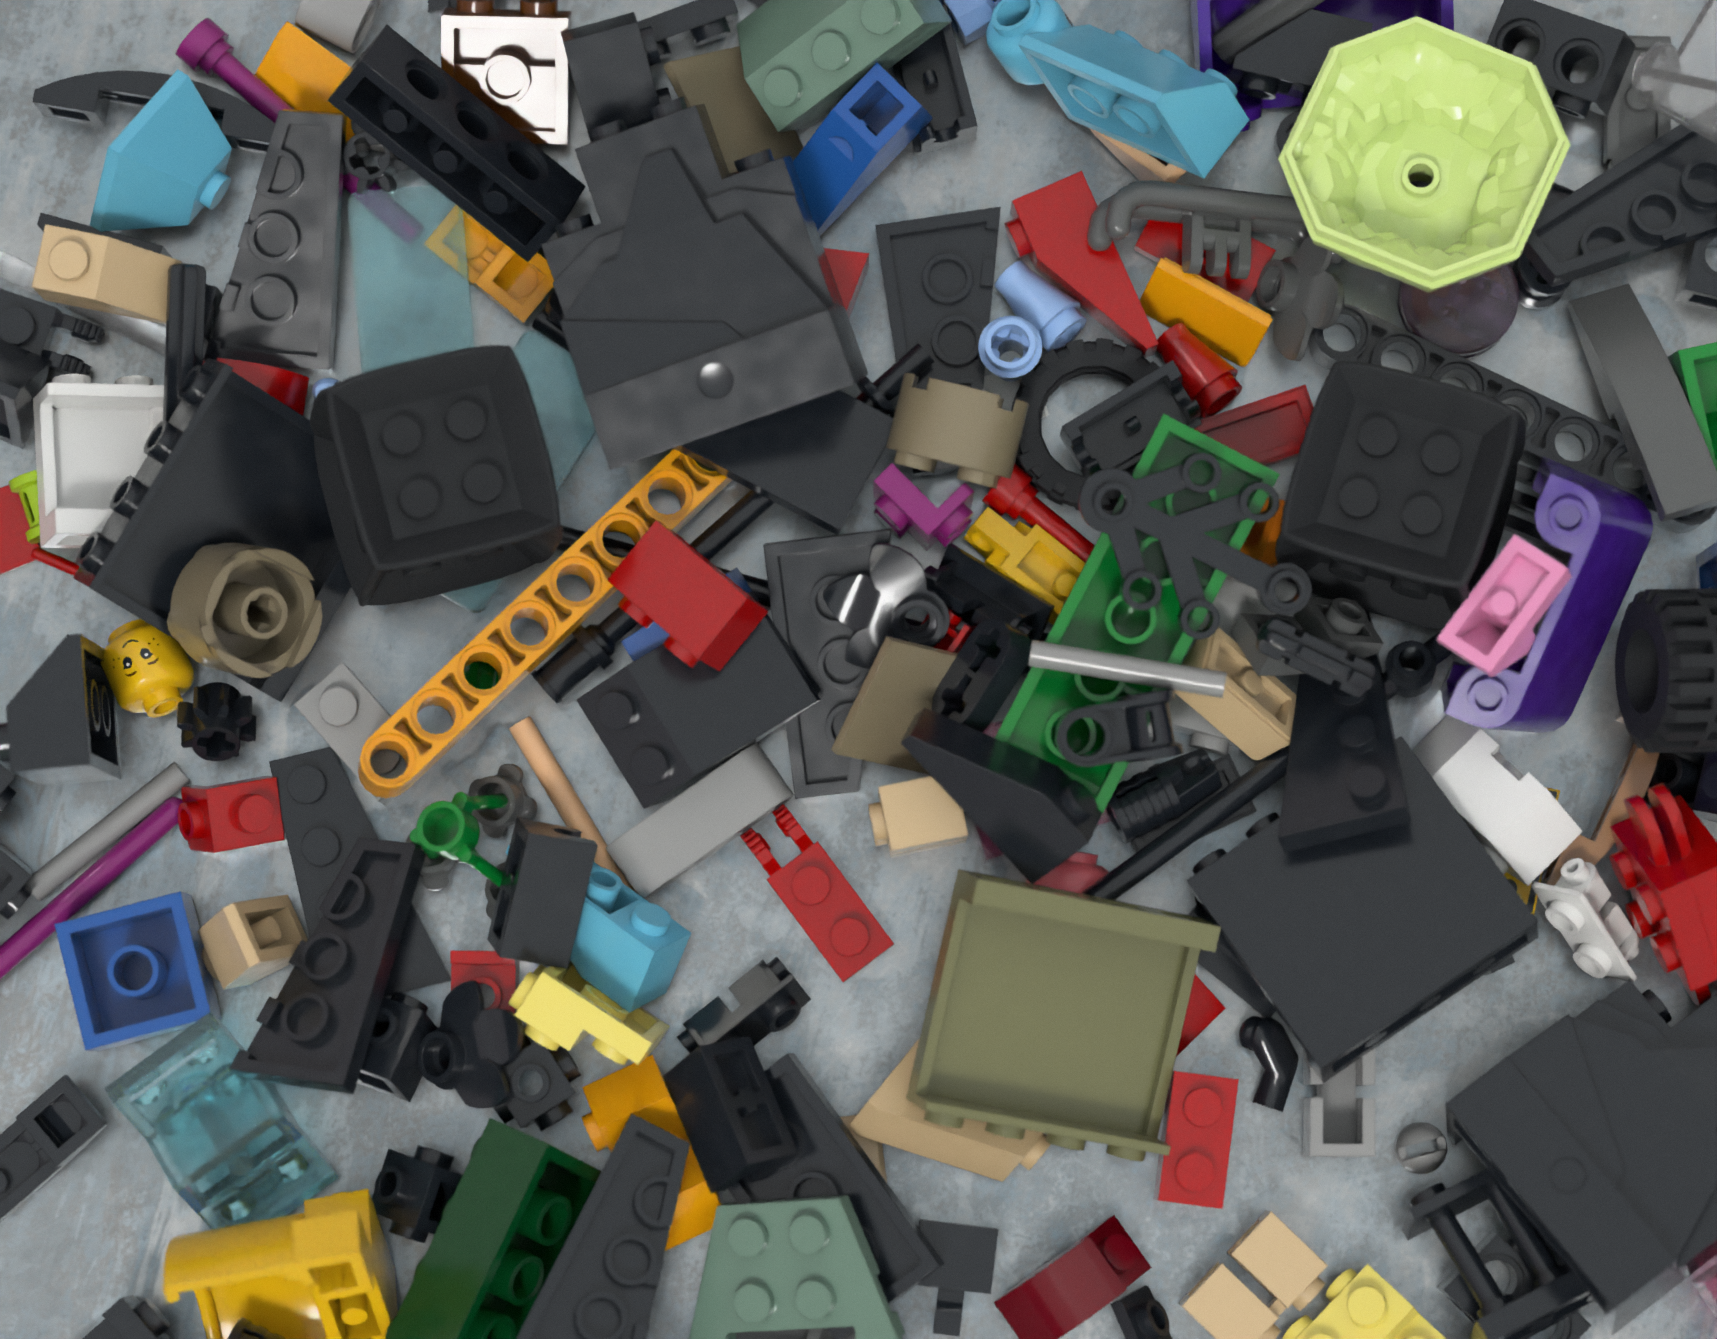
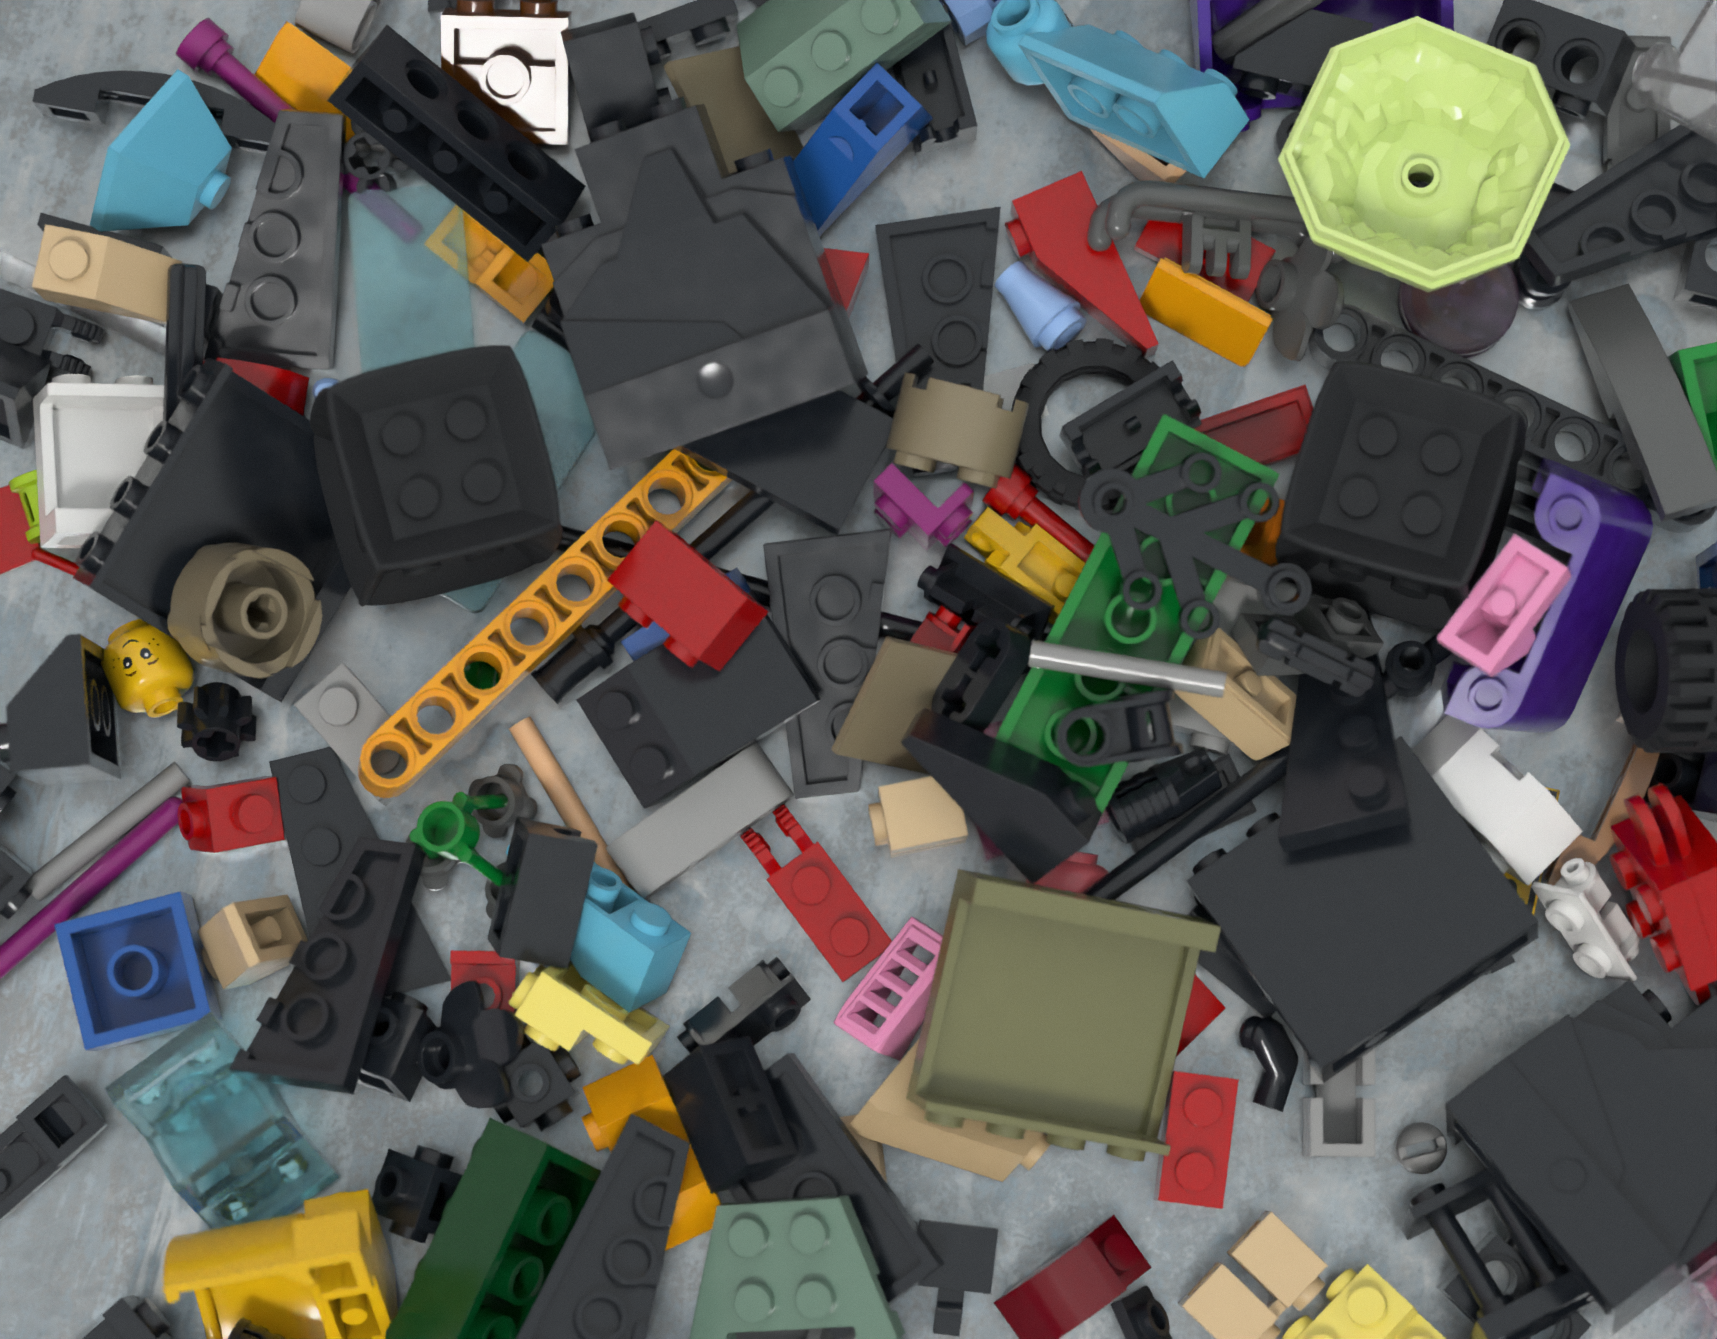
(871, 994): none -> bright pink slope
(878, 602): black plate -> none
(1005, 335): light blue cone -> none
(1203, 371): red cone -> none

